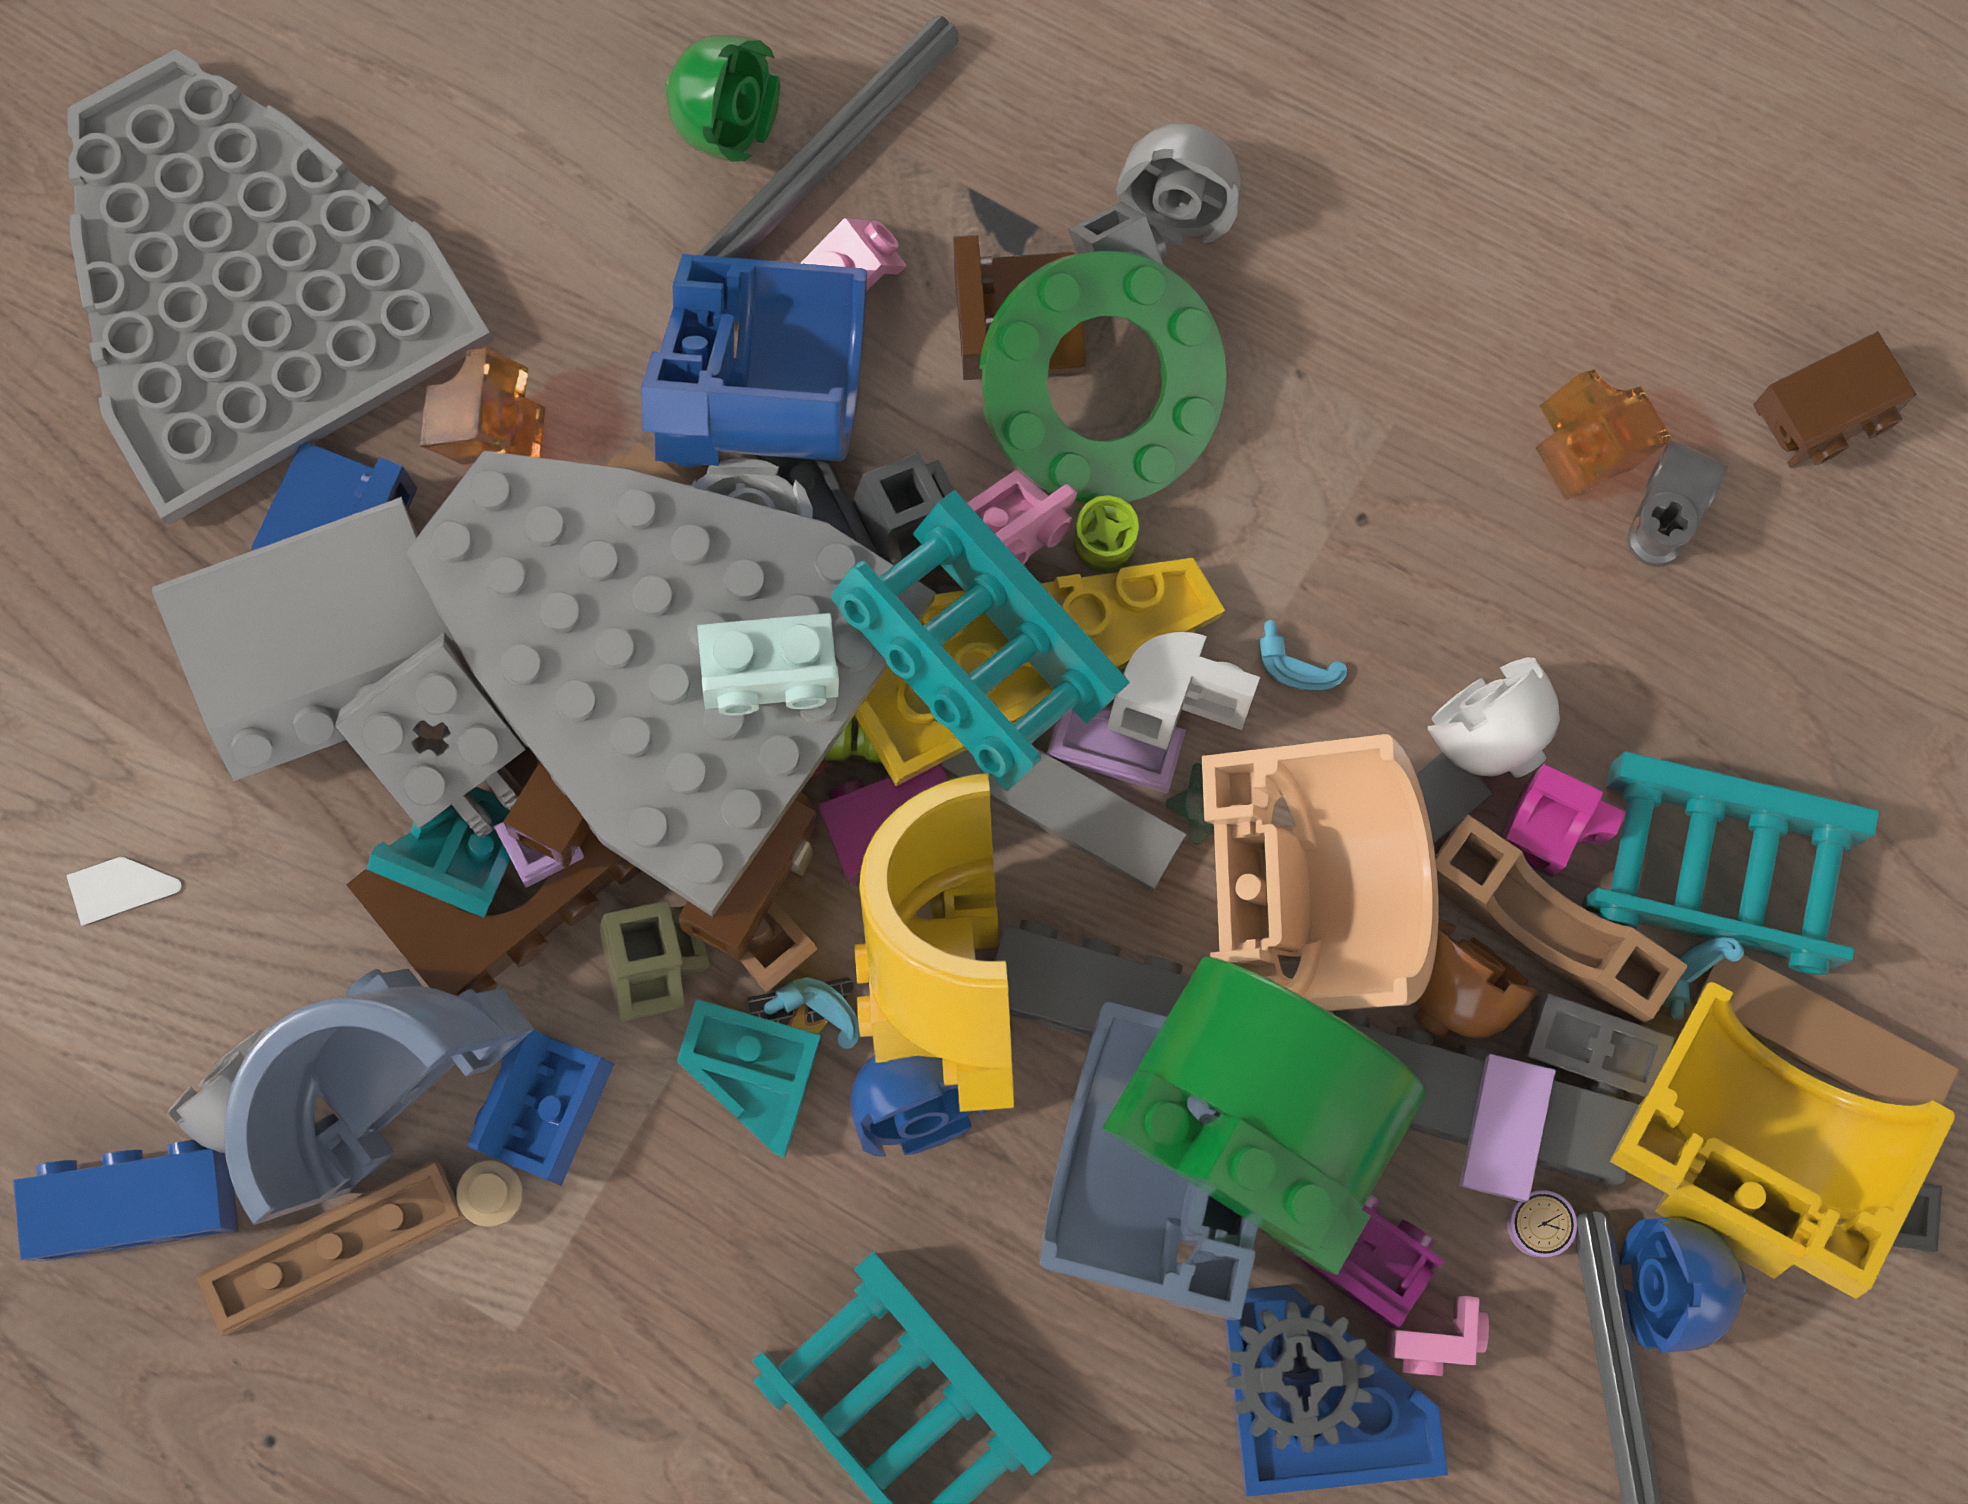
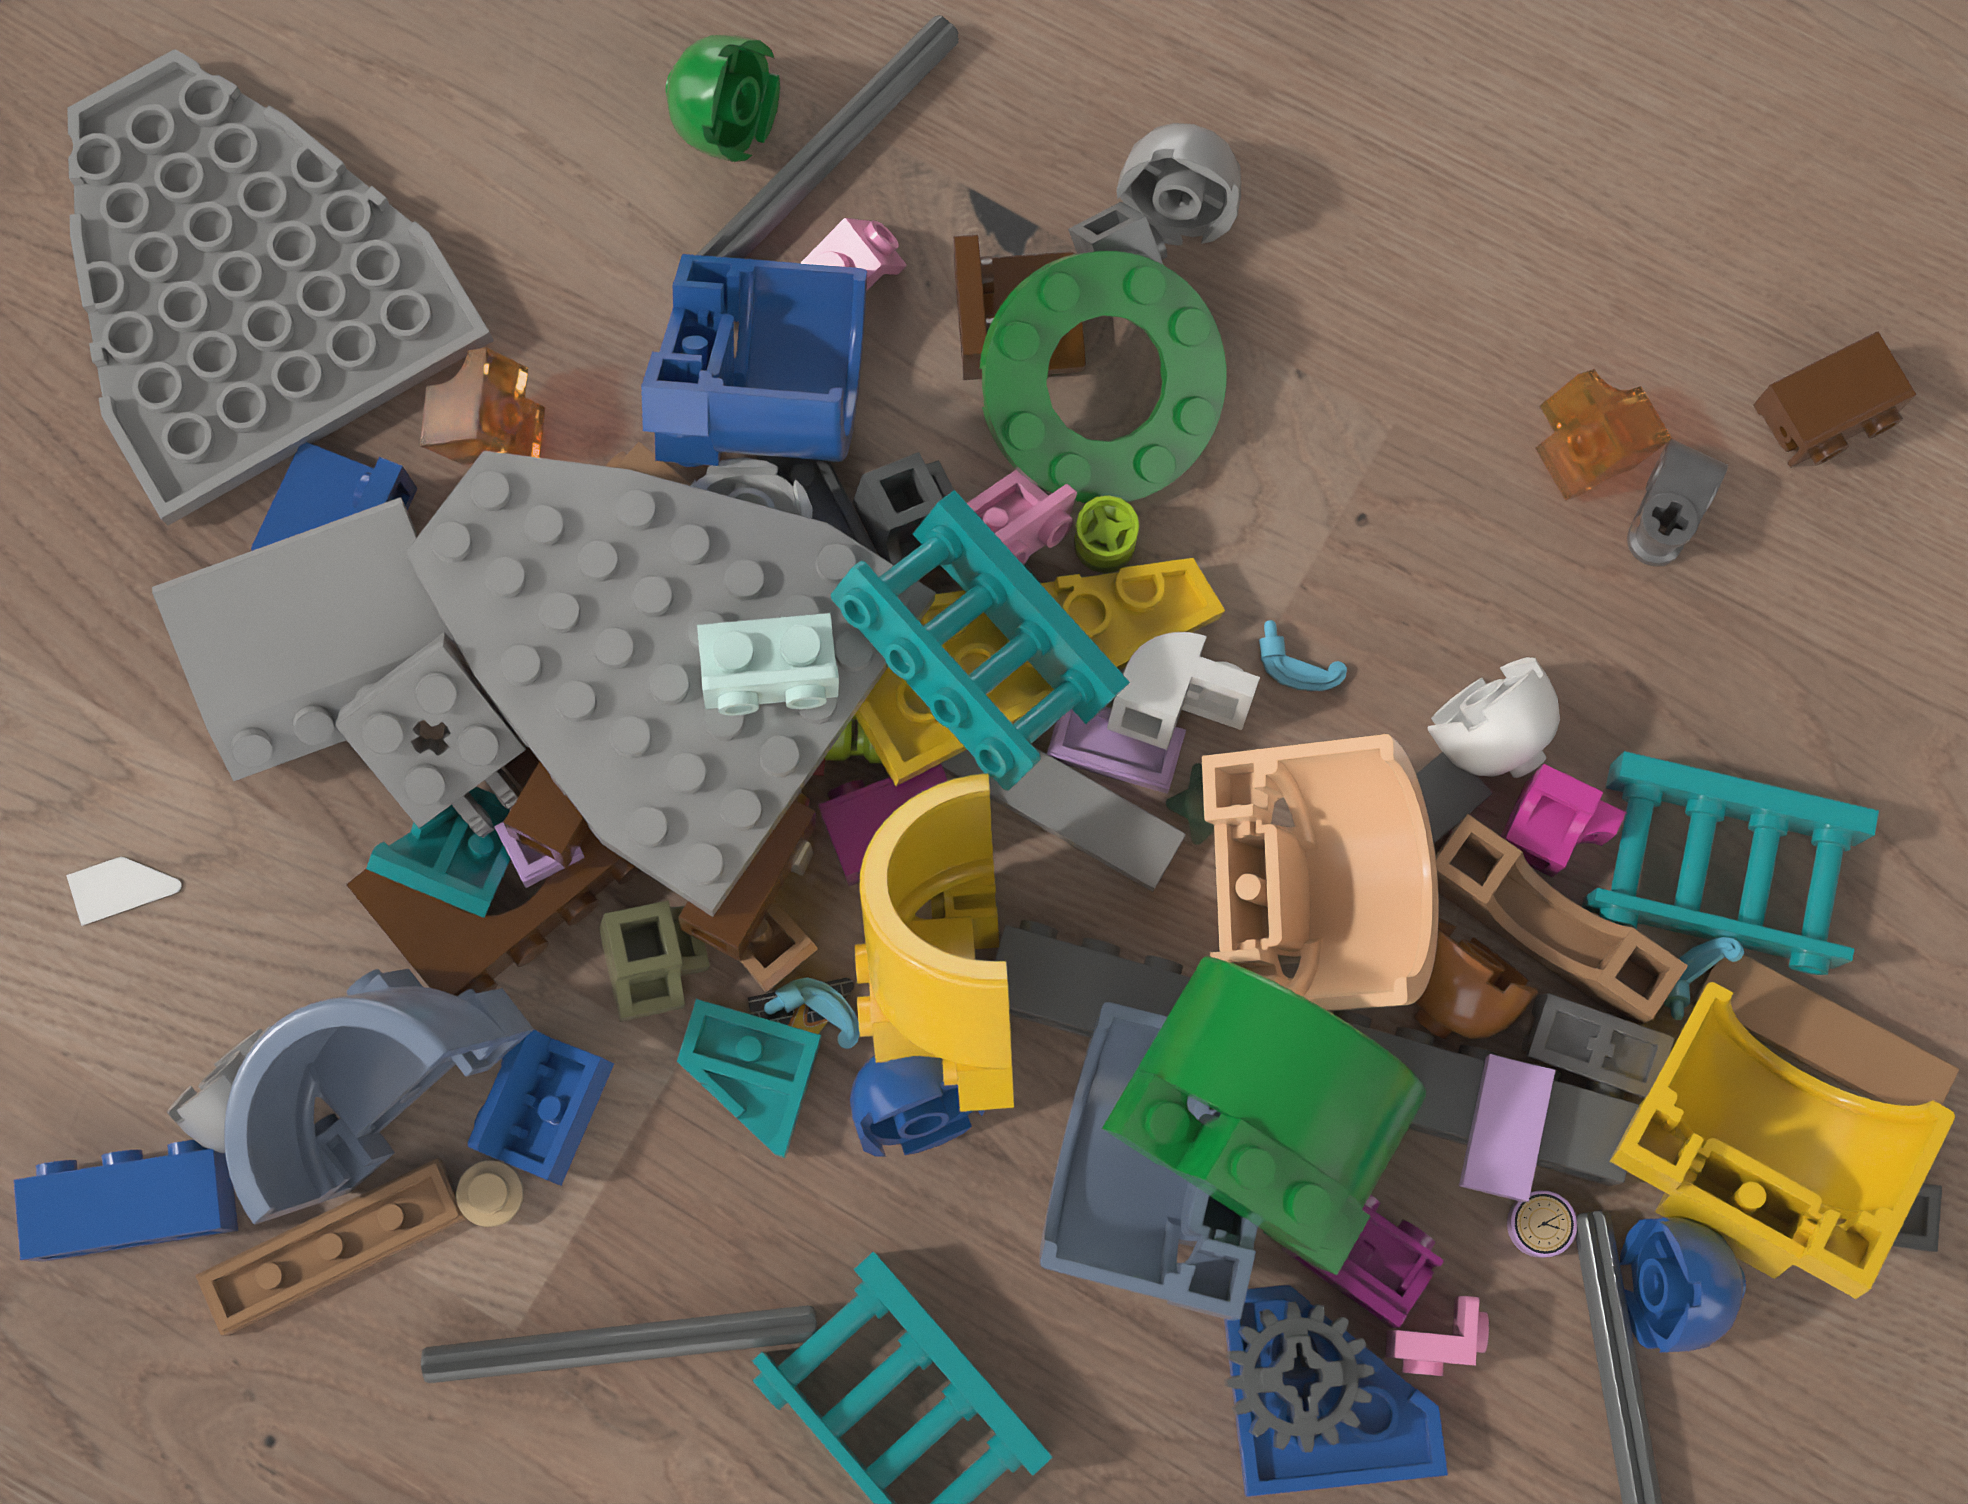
(618, 1344): none -> dark grey axle

